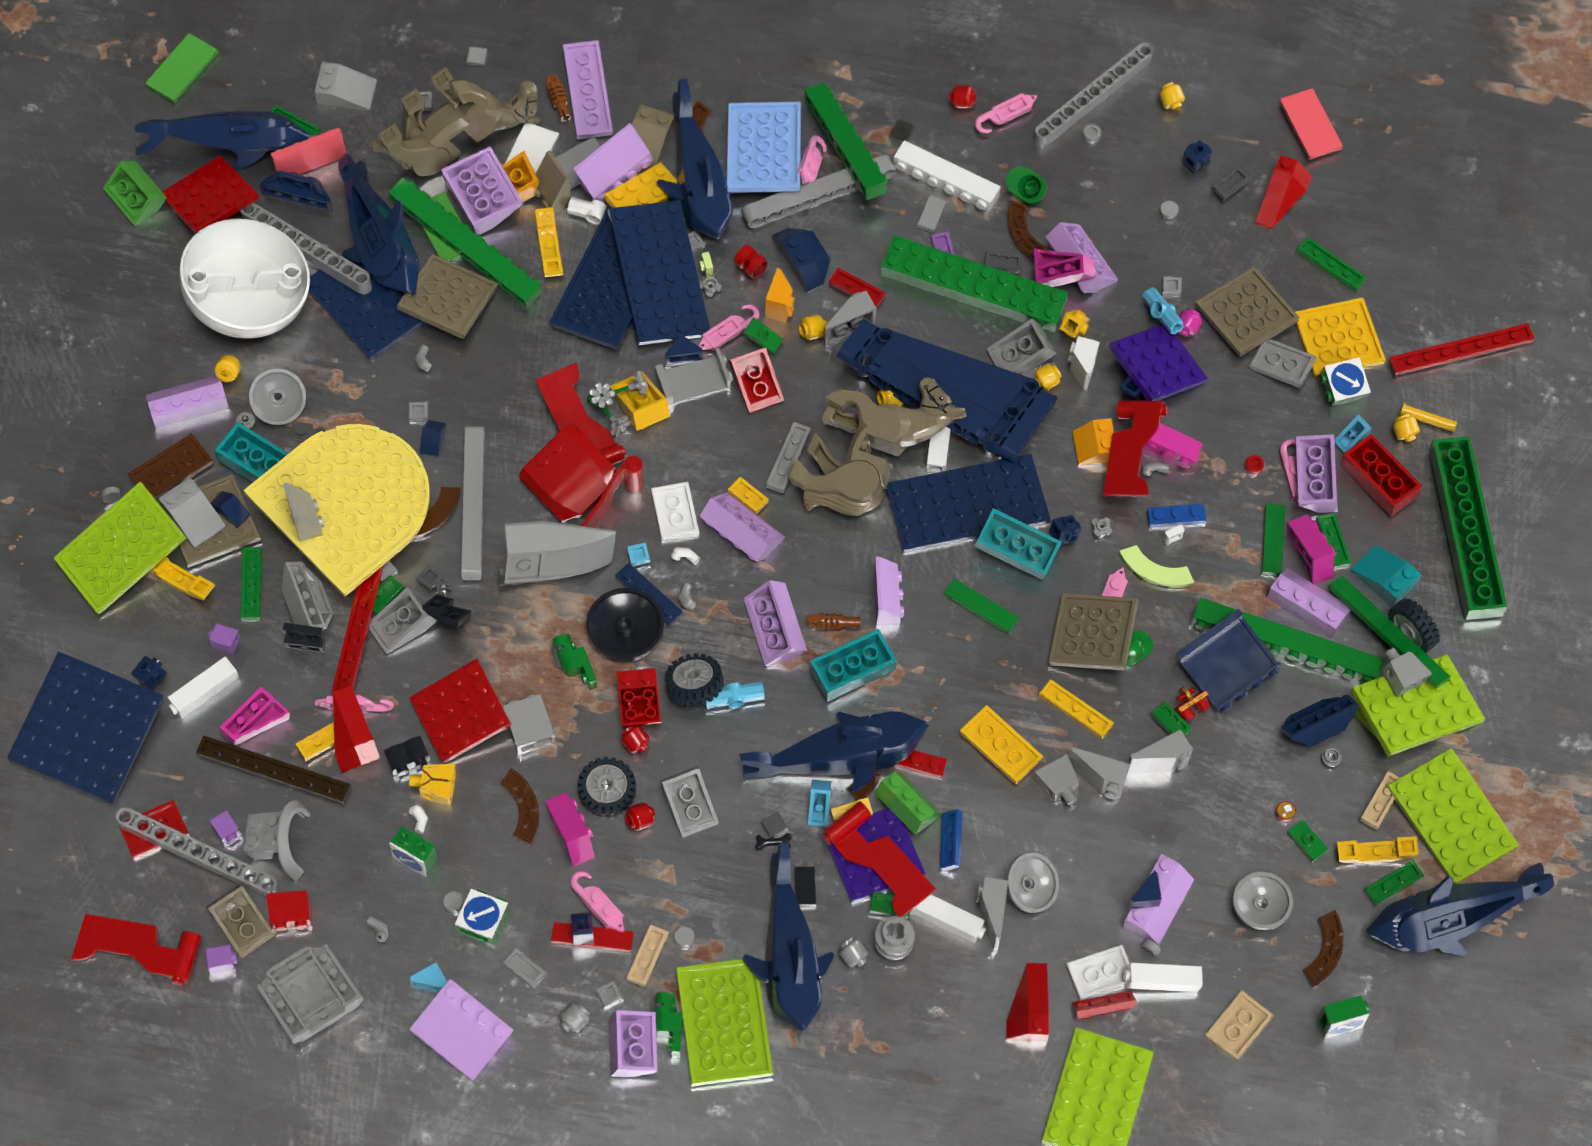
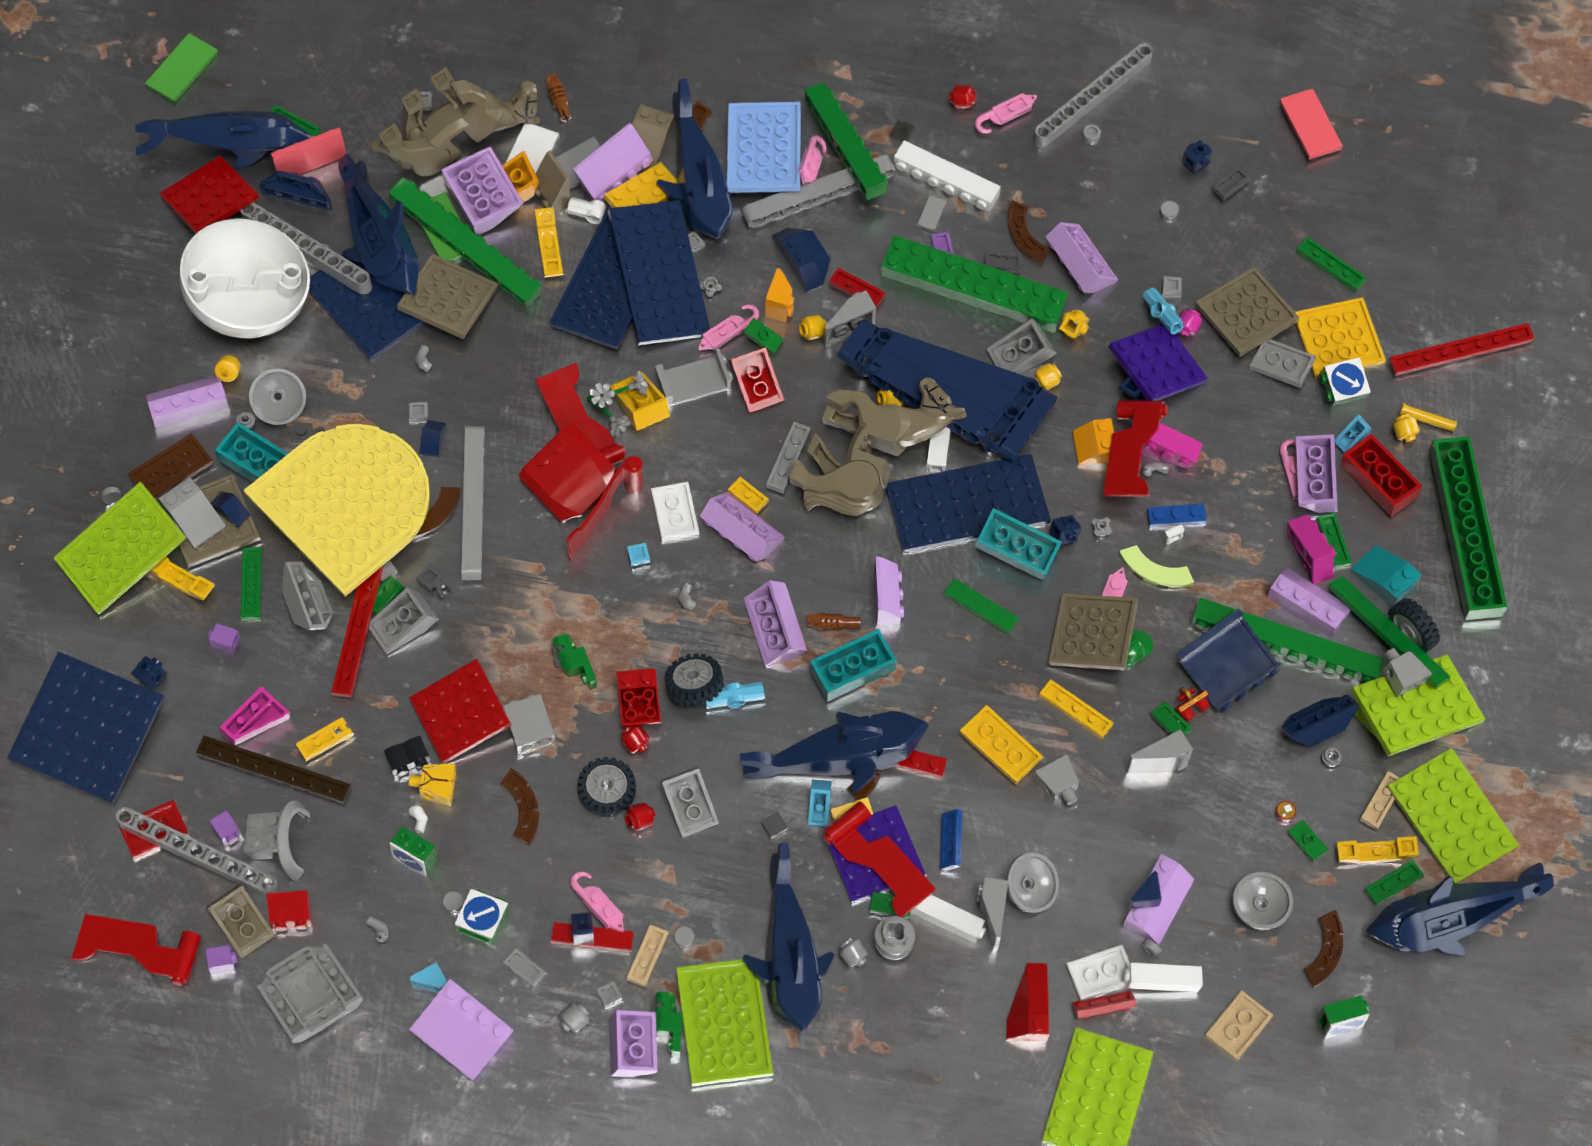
(134, 192): bright green slope -> none
(202, 688): white brick -> none
(304, 512): light grey slope -> none
(304, 637): black slope -> none
(344, 87): light grey slope -> none
(351, 733): red wedge -> none
(365, 705): bright pink plate -> none
(442, 610): black slope -> none
(477, 56): light grey tile -> none
(552, 551): light grey wedge -> none
(571, 828): dark pink wedge -> none
(587, 89): lavender plate -> none
(625, 624): black dish -> none
(631, 578): dark blue plate -> none
(679, 552): white arm -> none
(683, 351): dark blue slope -> none
(706, 265): yellowish green plate -> none
(750, 261): red wheel -> none
(762, 842): black piece -> none
(805, 886): black tile -> none
(907, 802): bright green slope -> none
(1026, 184): green piece -> none
(1062, 268): dark pink wedge -> none
(1083, 359): white slope -> none
(1100, 772): light grey slope -> none
(1171, 96): yellow head -> none
(1254, 464): red tile -> none
(1273, 539): green tile -> none
(1285, 188): red wedge -> none

